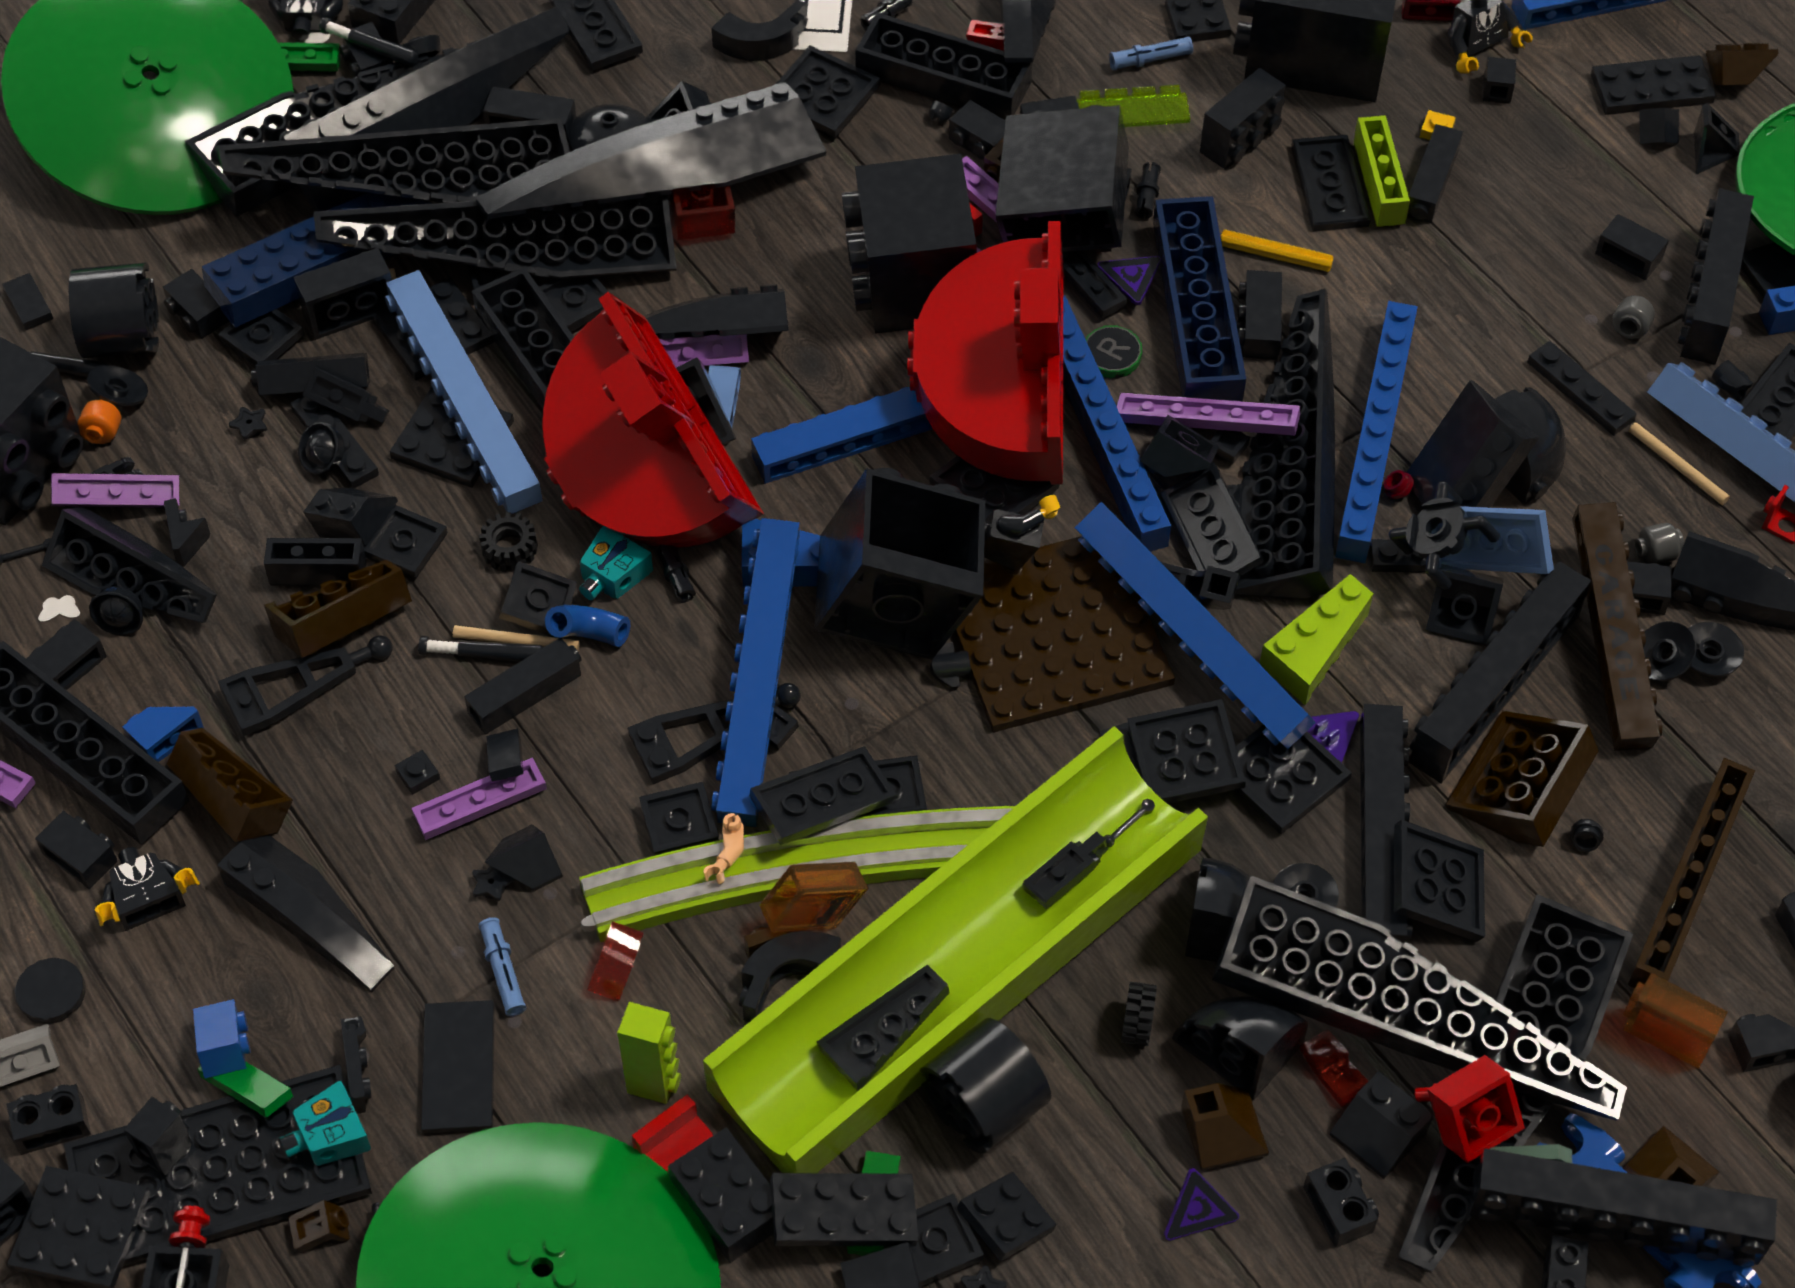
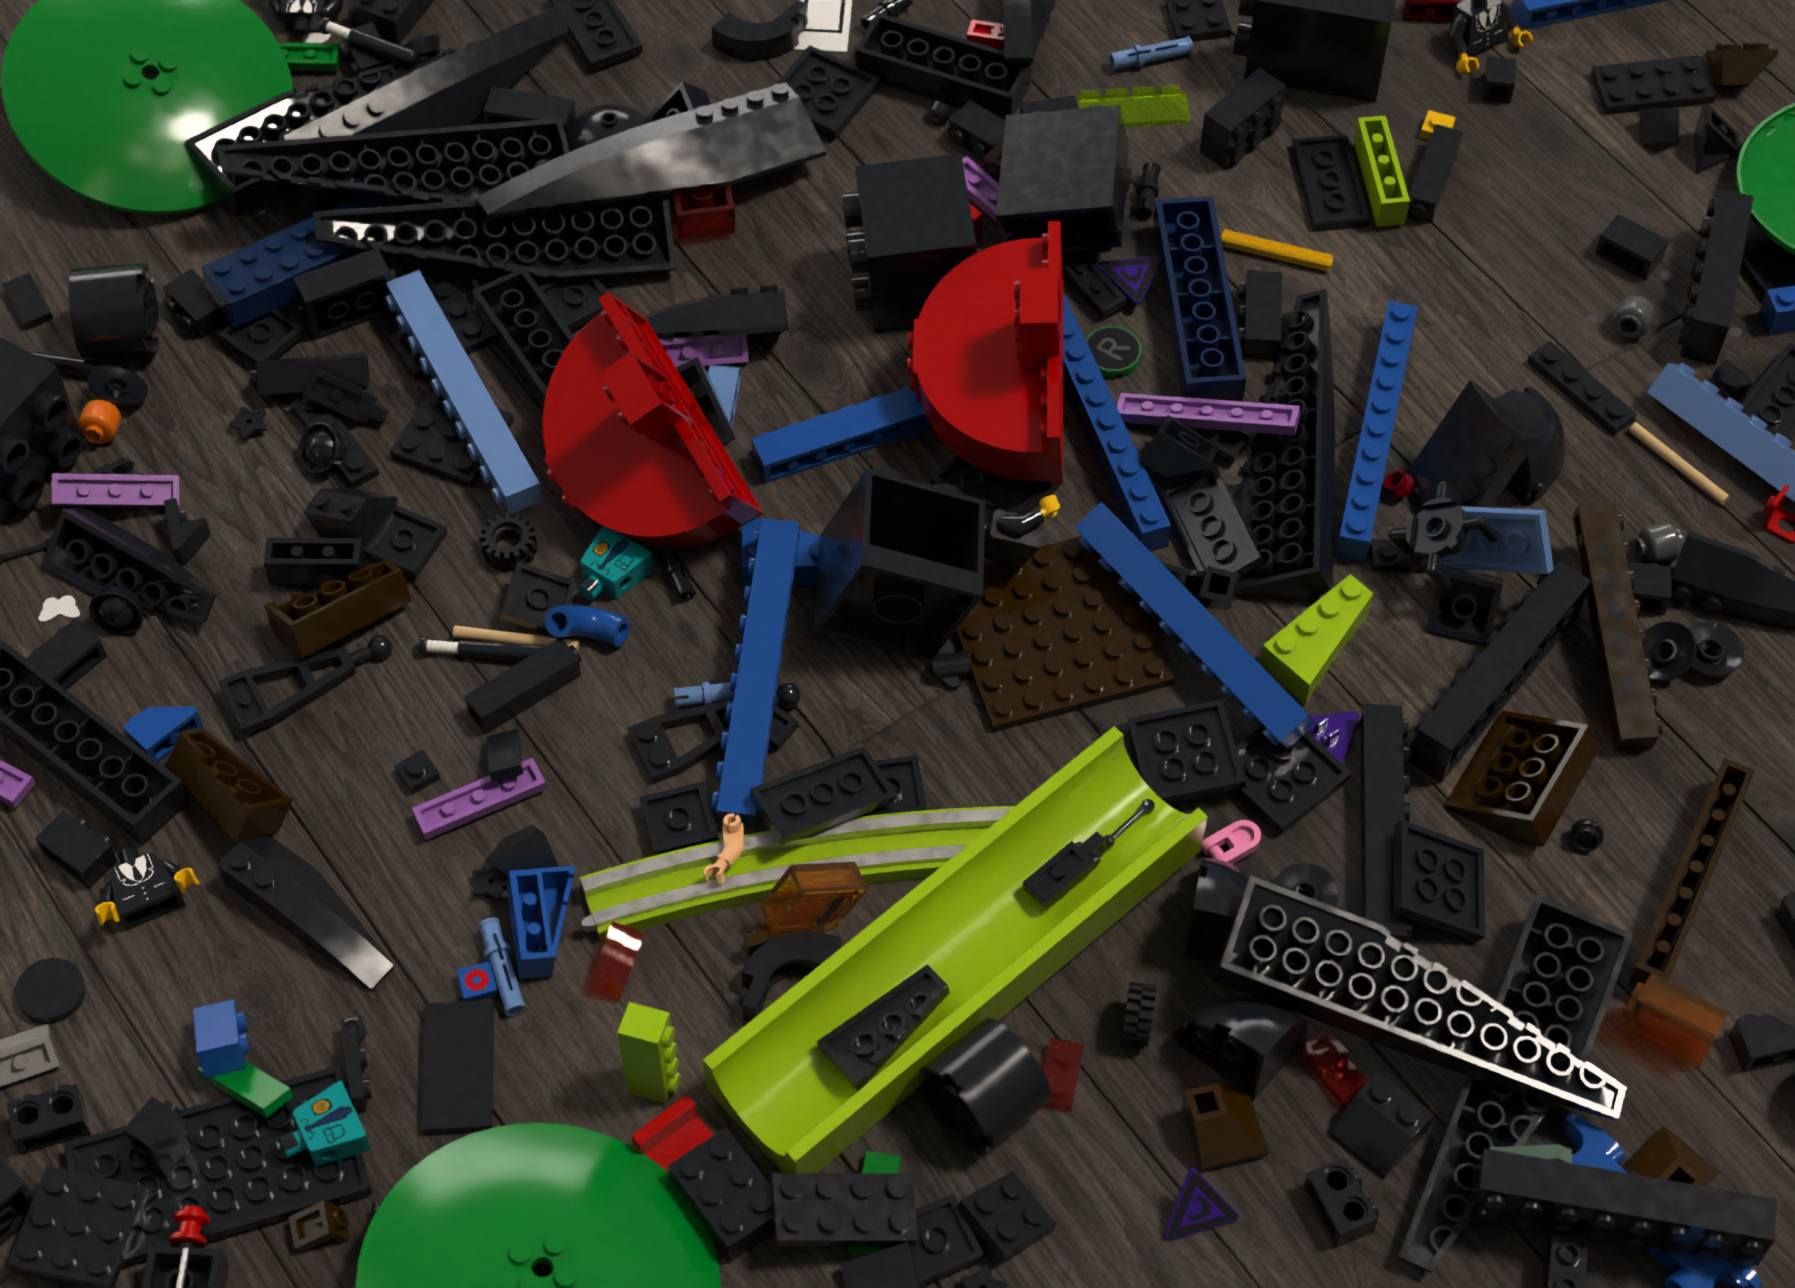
(477, 982): none -> blue tile
(537, 915): none -> blue wedge
(703, 694): none -> medium blue pin
(1062, 1072): none -> clear red plate
(1241, 837): none -> bright pink plate
(1474, 1108): red piece -> none

